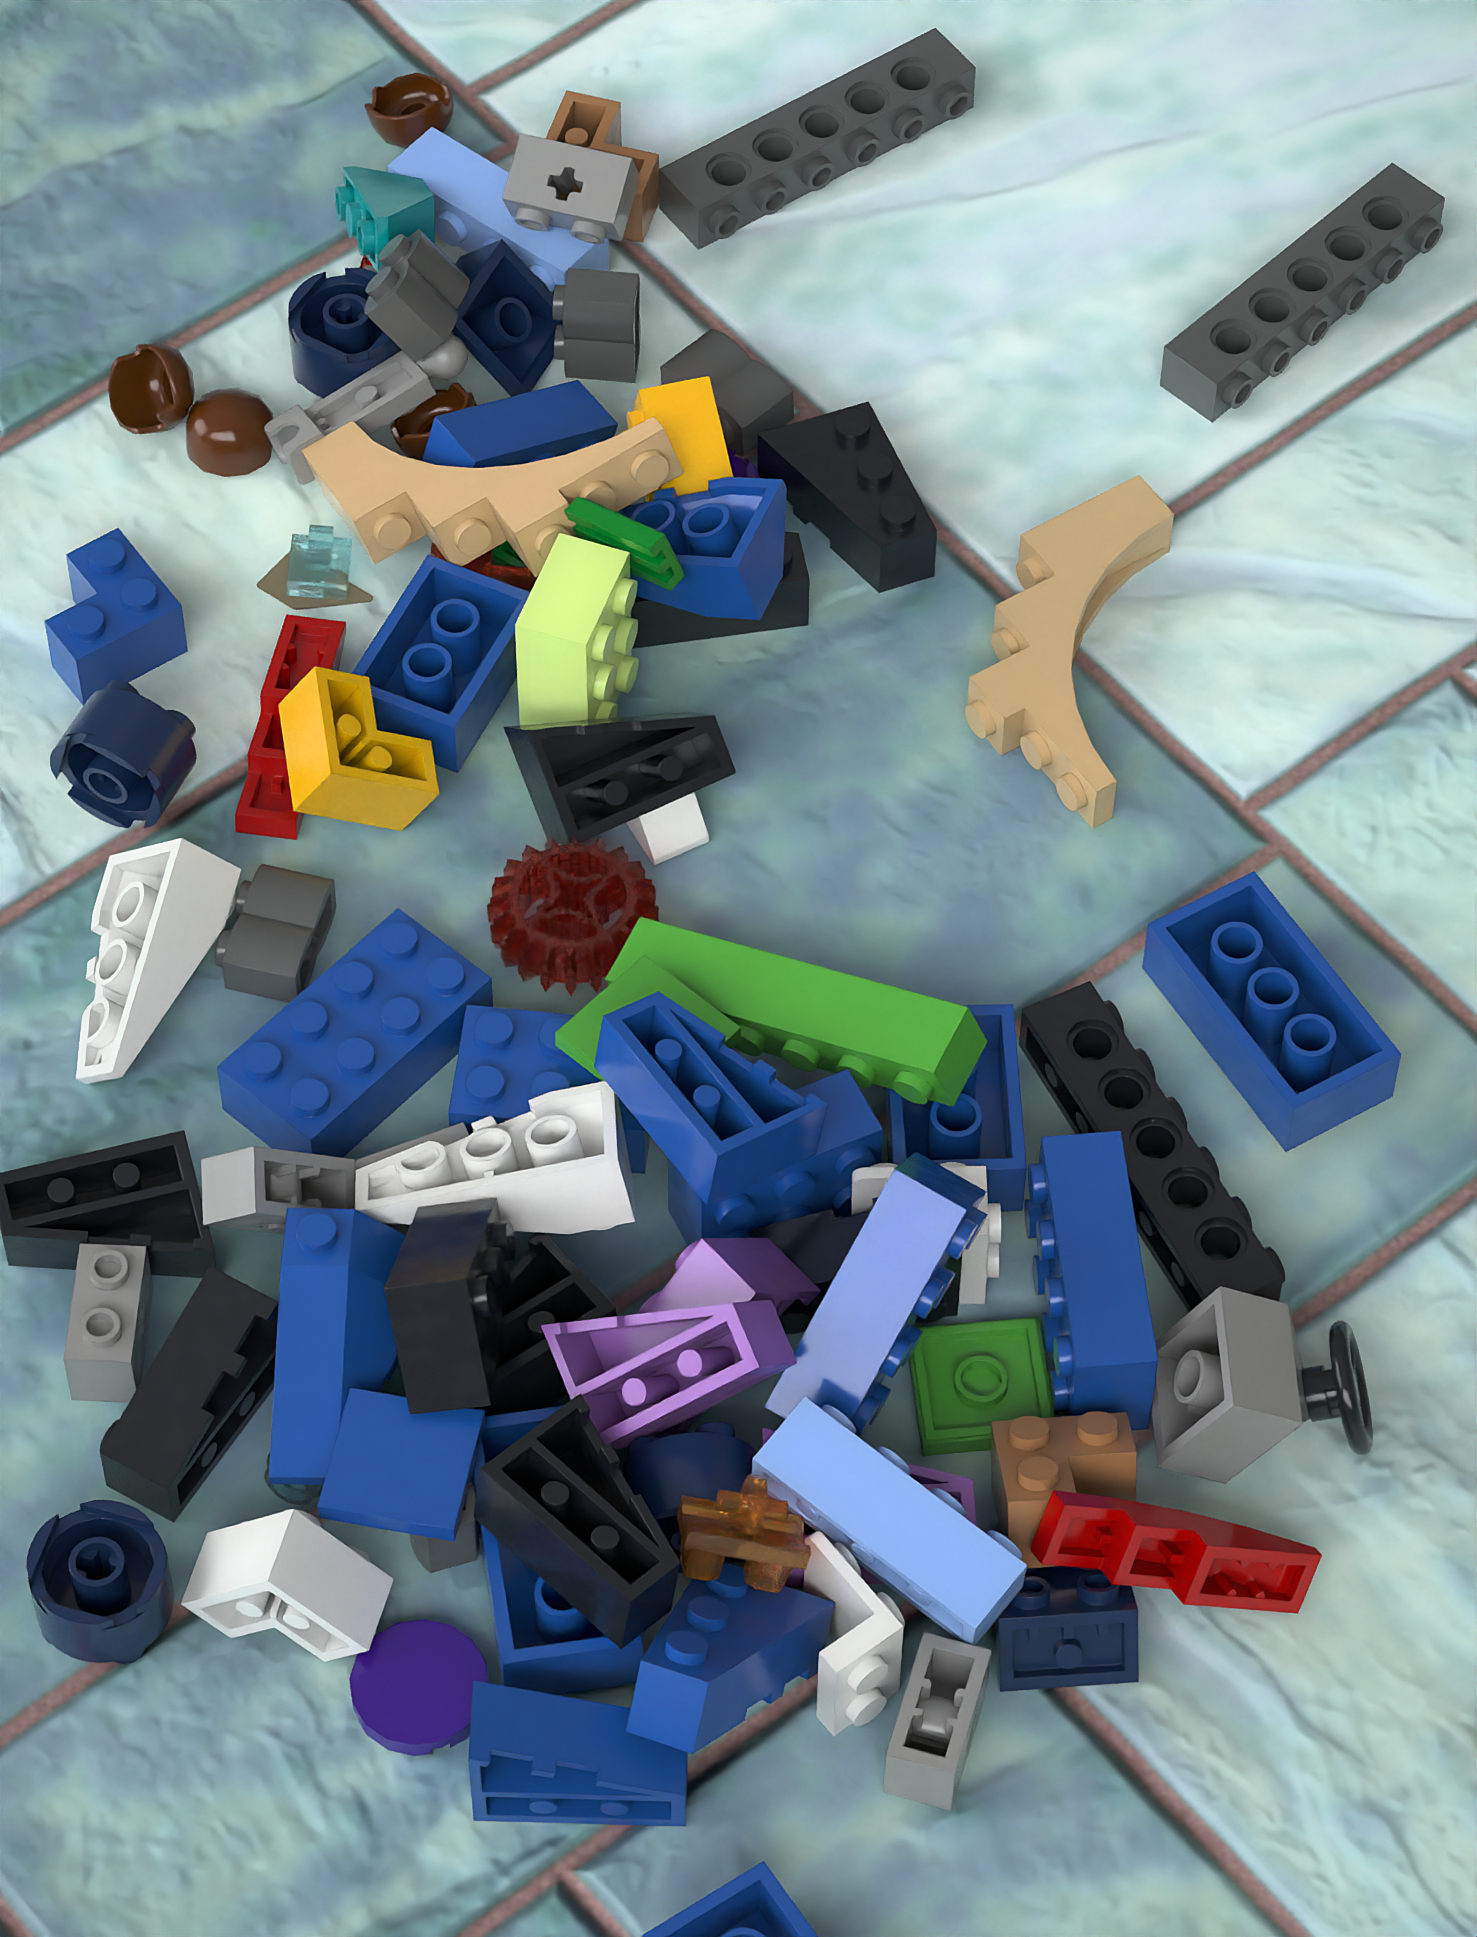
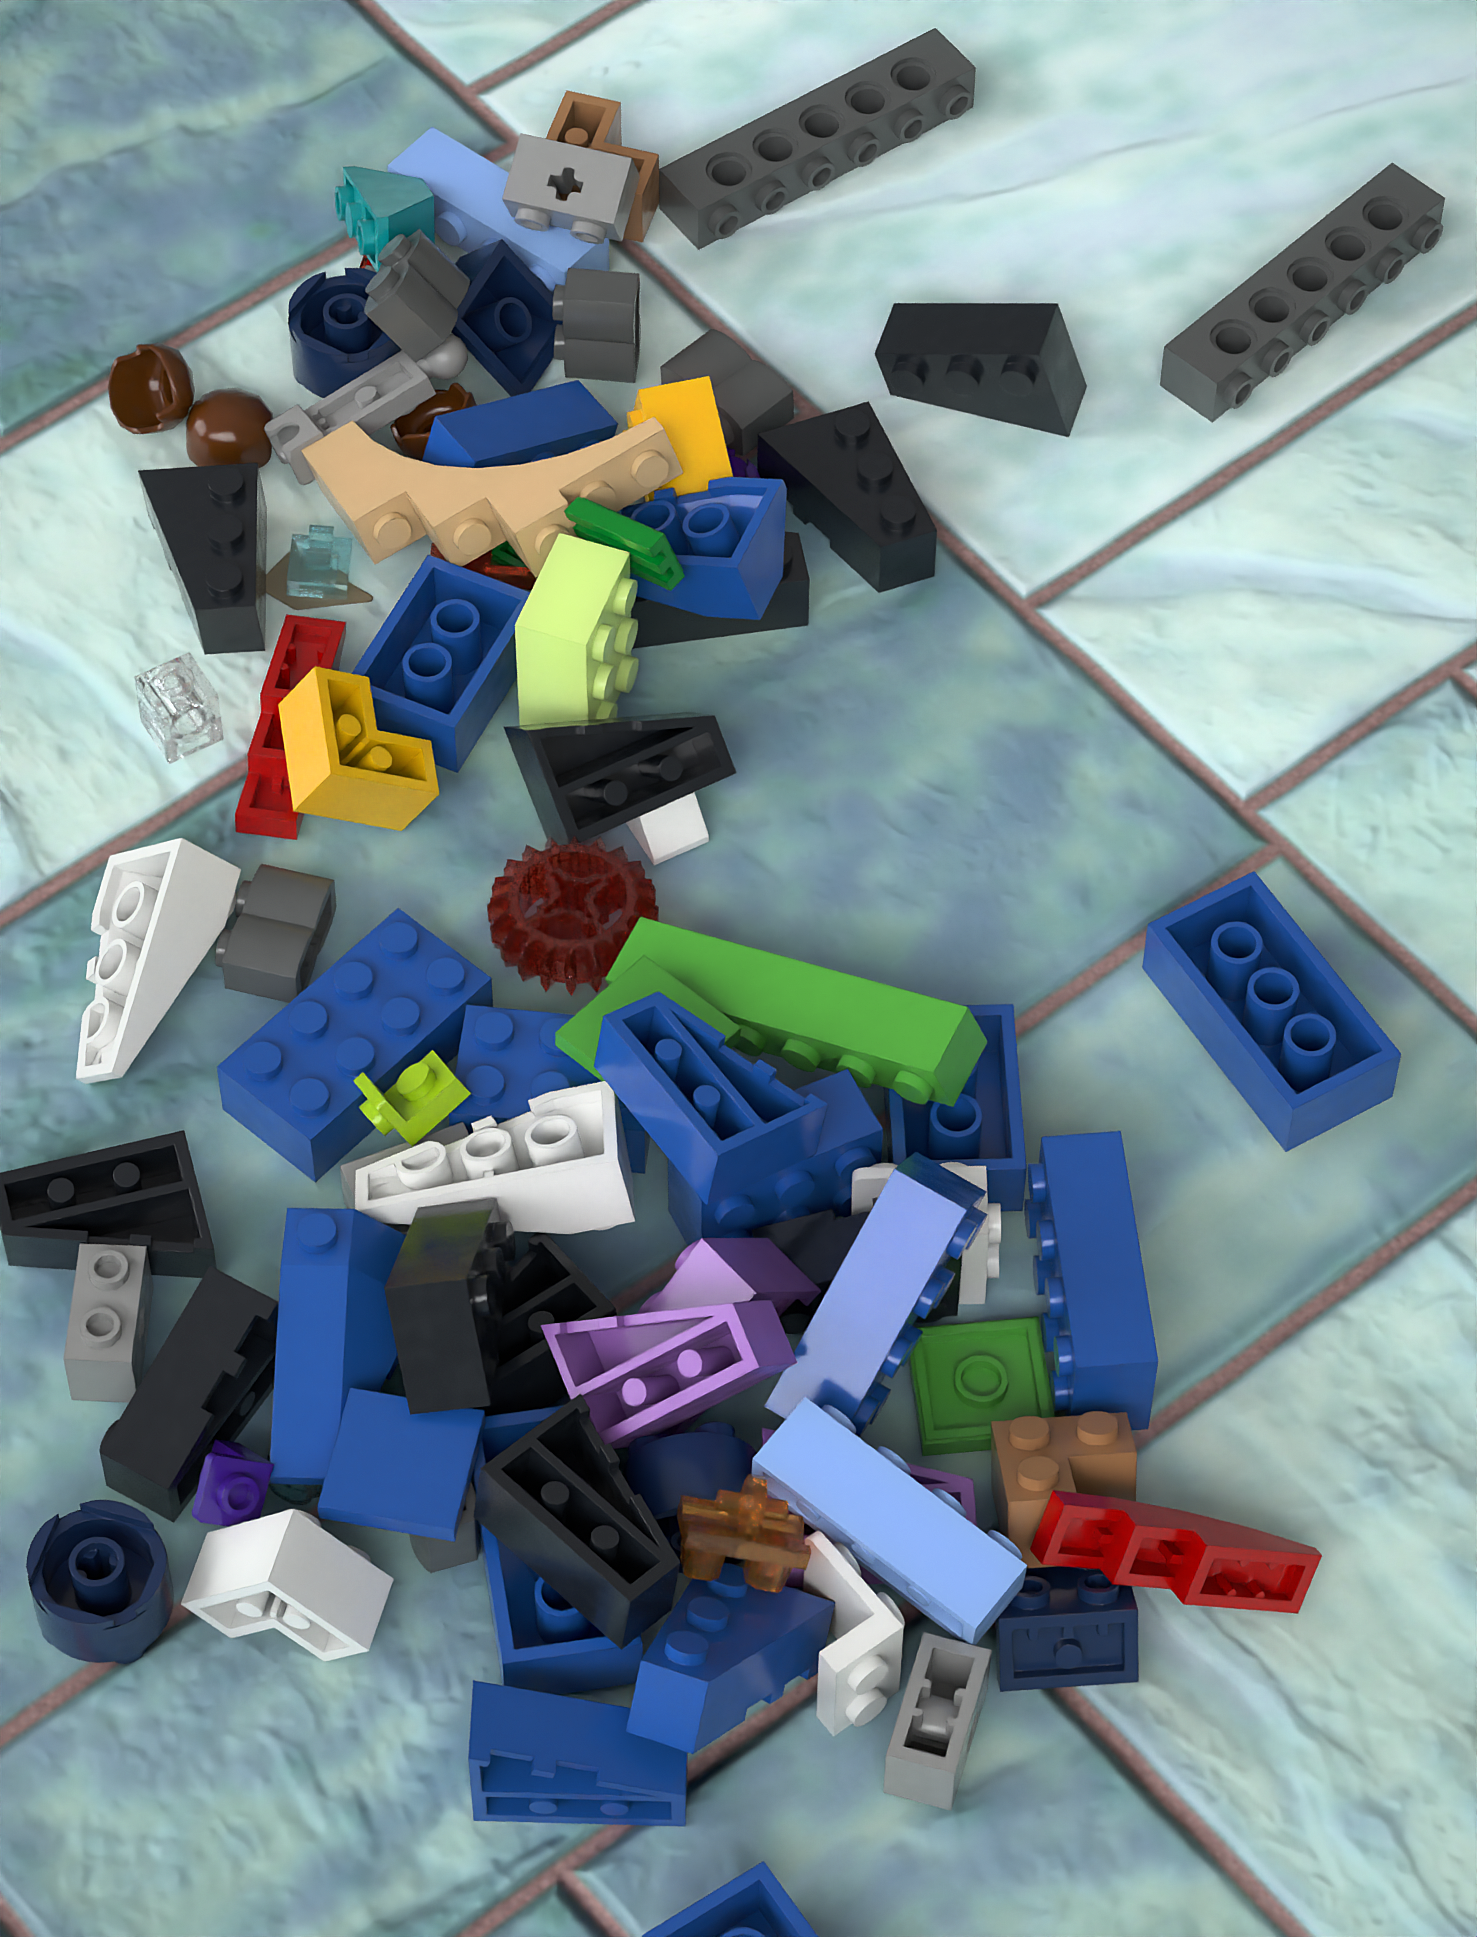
(120, 621): blue brick -> none
(125, 756): dark blue brick -> none
(179, 707): none -> clear brick
(216, 547): none -> black wedge
(231, 1485): none -> dark purple bracket
(258, 1184): light grey brick -> none
(410, 108): reddish brown hair -> none
(416, 1101): none -> lime bracket
(416, 1686): dark purple tile -> none
(985, 361): none -> black wedge
(1067, 577): tan arch -> none
(1083, 1025): black brick -> none
(1238, 1386): light grey piece -> none

